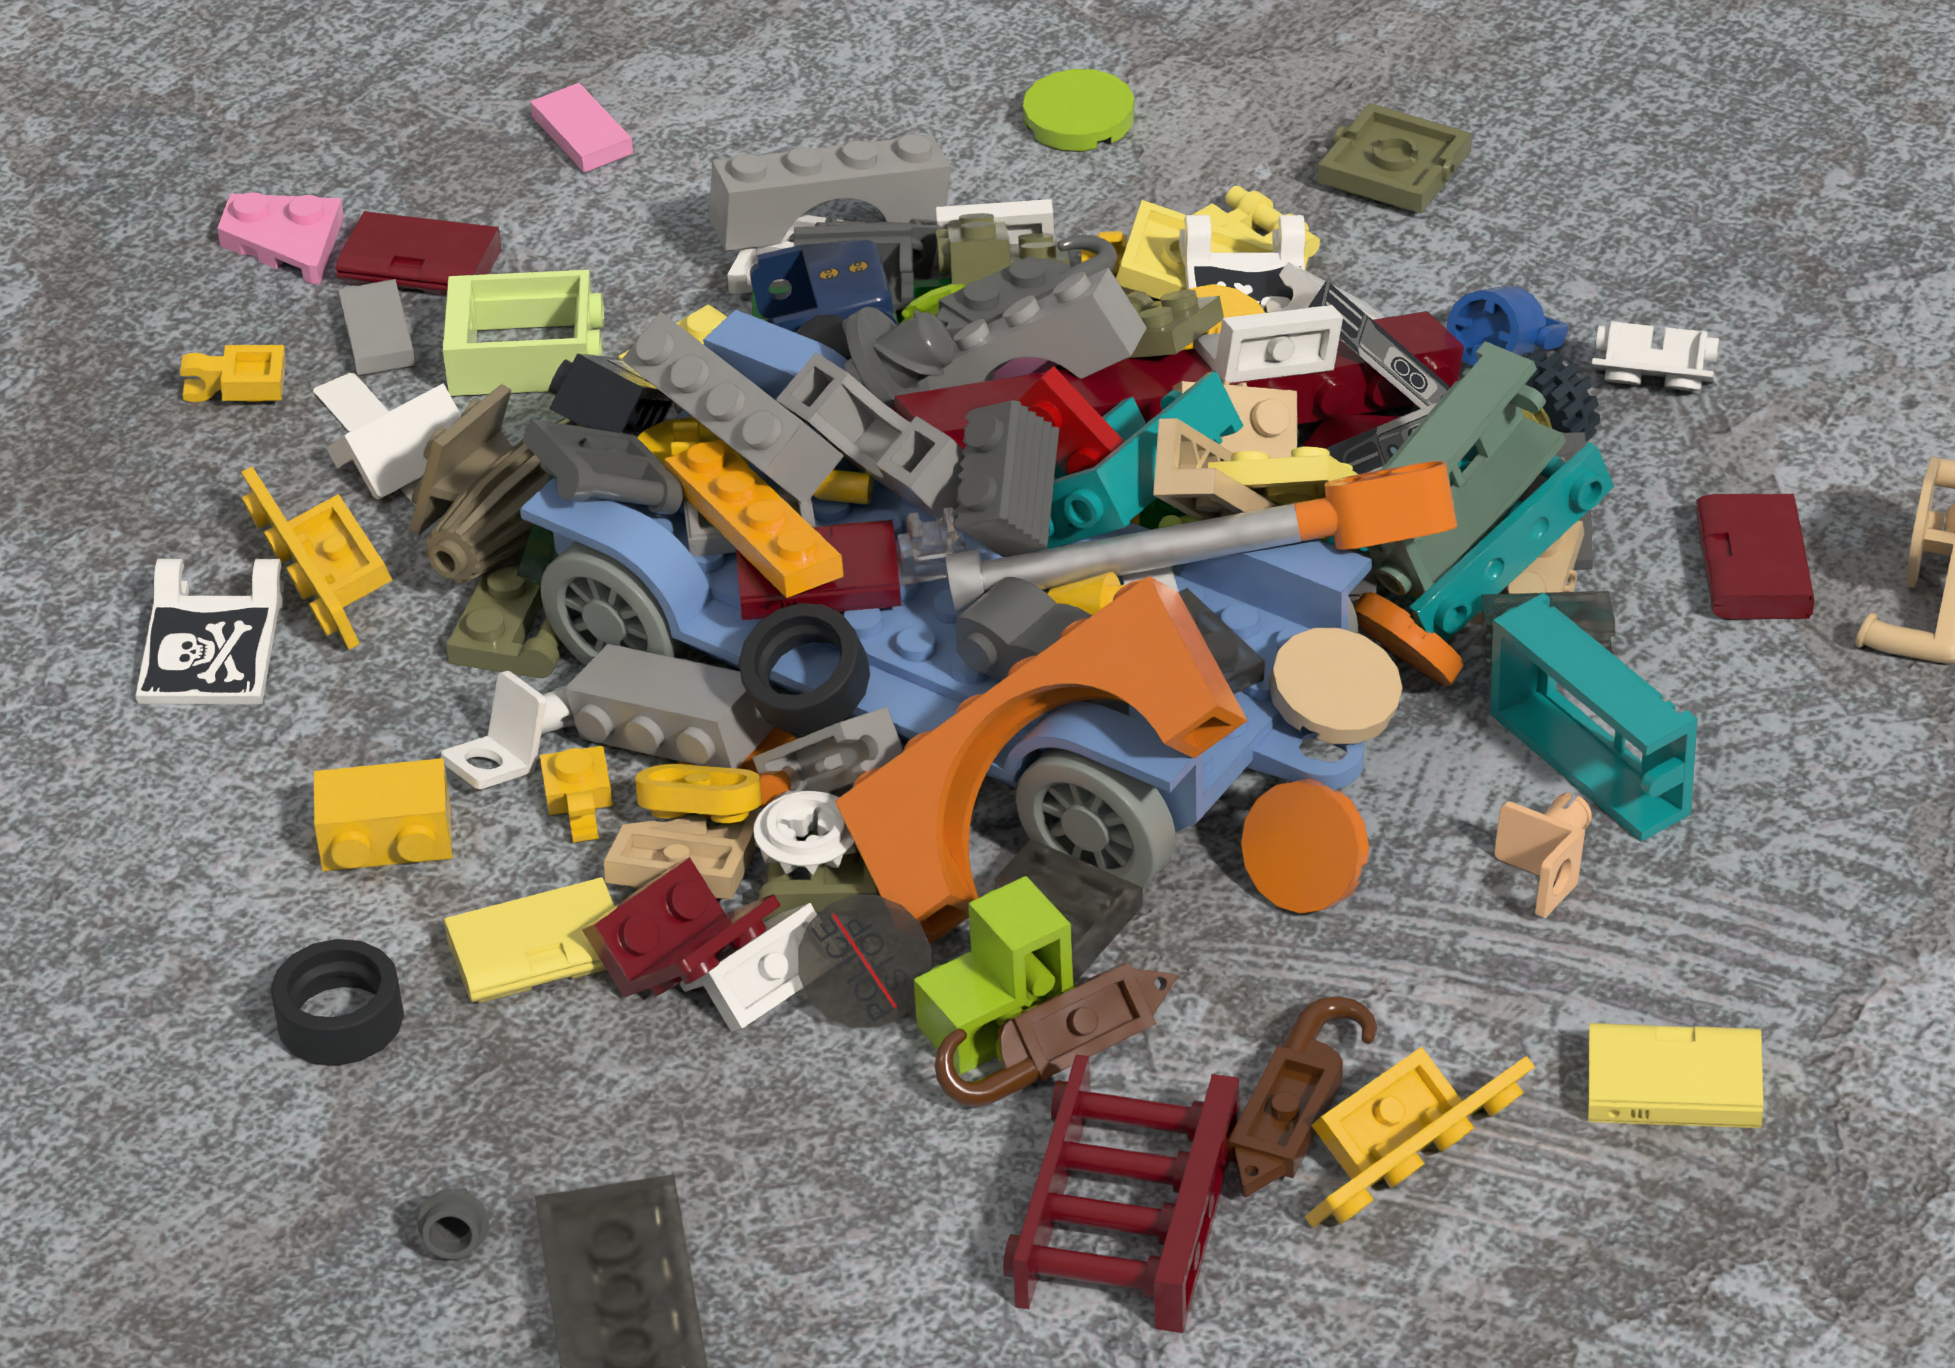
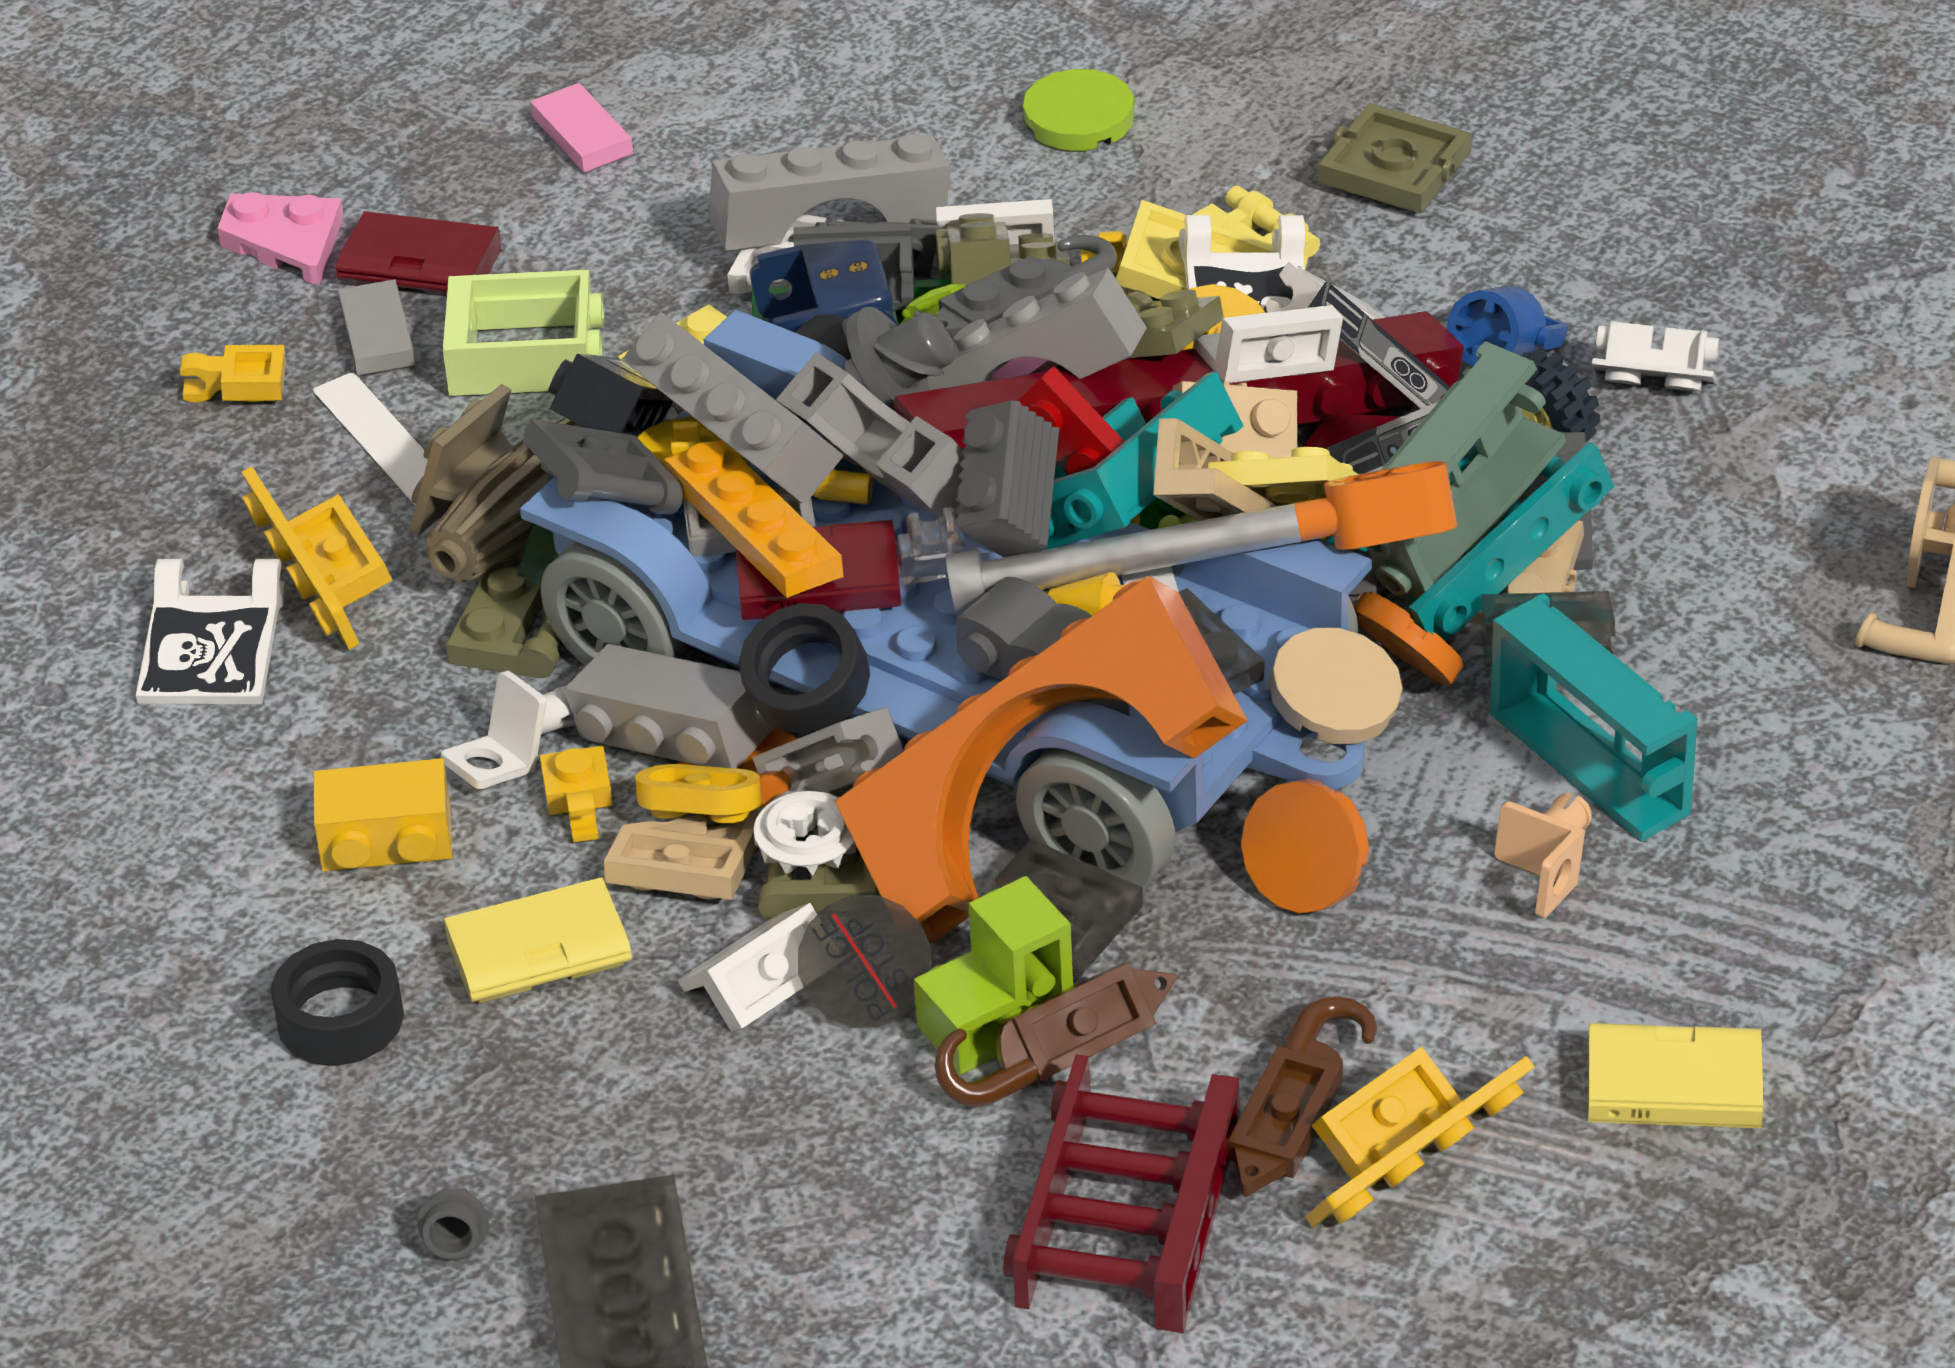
(393, 445): white panel -> none
(672, 931): dark red bracket -> none
(1754, 556): dark red piece -> none

